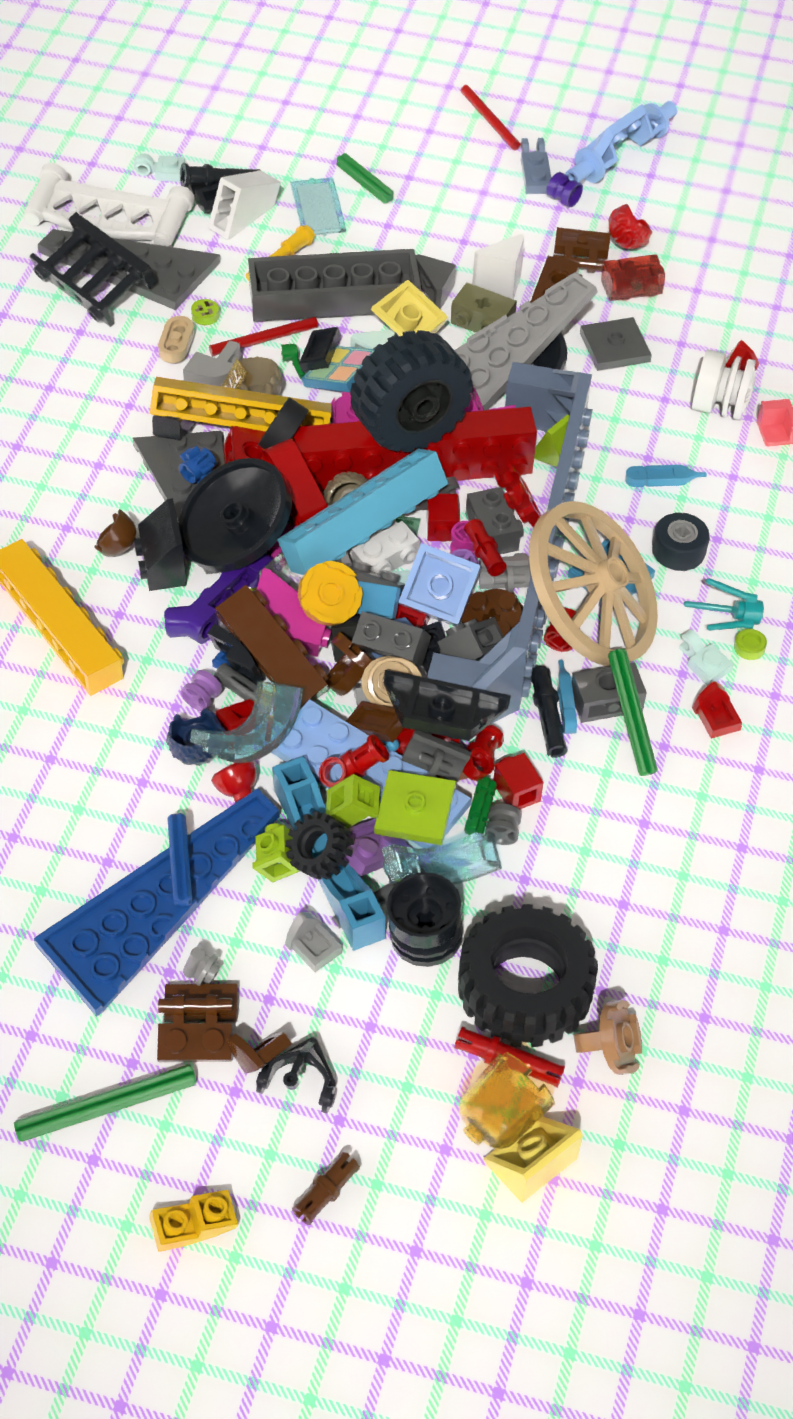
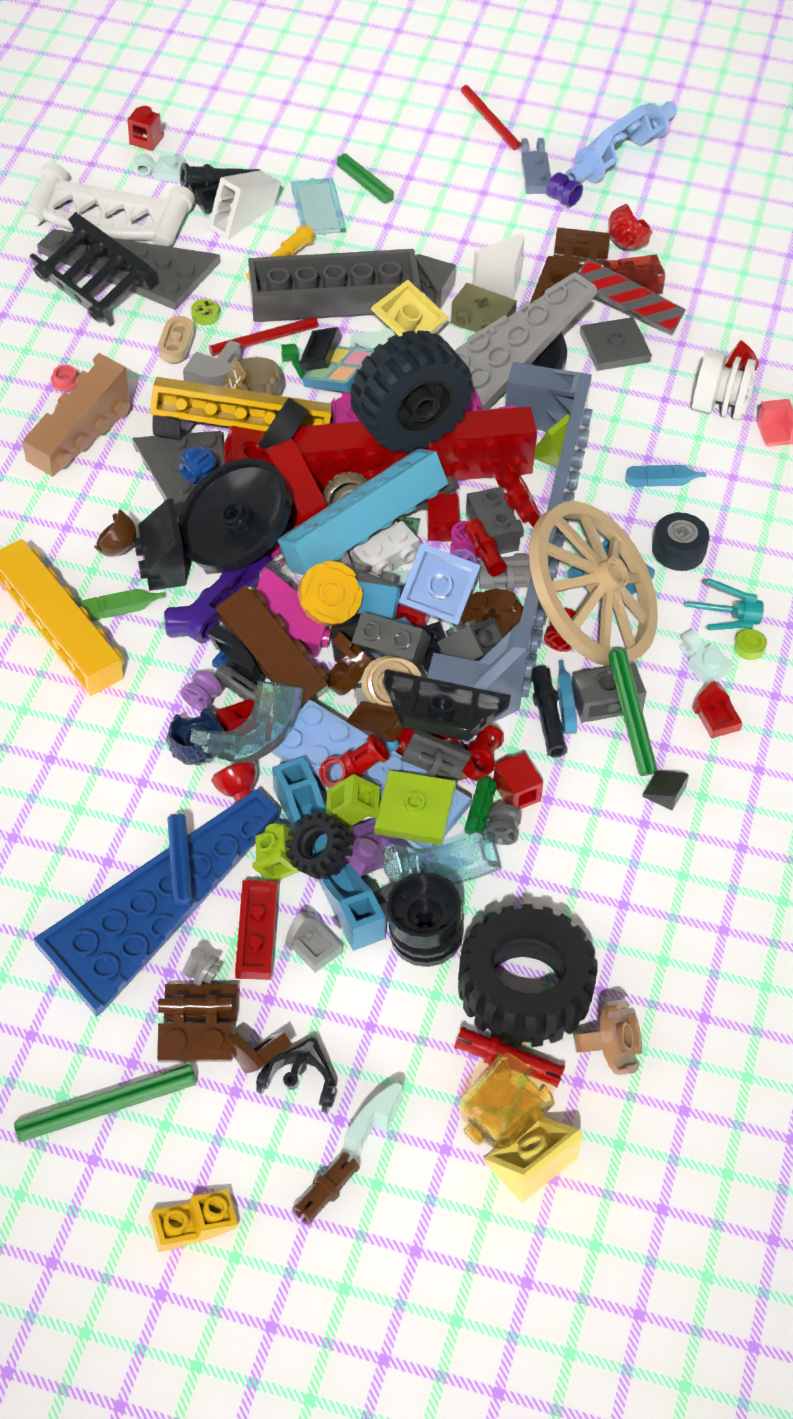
(64, 378): none -> coral plate
(79, 416): none -> medium nougat wedge
(119, 603): none -> bright green piece
(145, 122): none -> red brick
(256, 930): none -> red plate
(376, 1114): none -> light aqua slope
(633, 297): none -> tile
(666, 788): none -> pearl dark grey slope

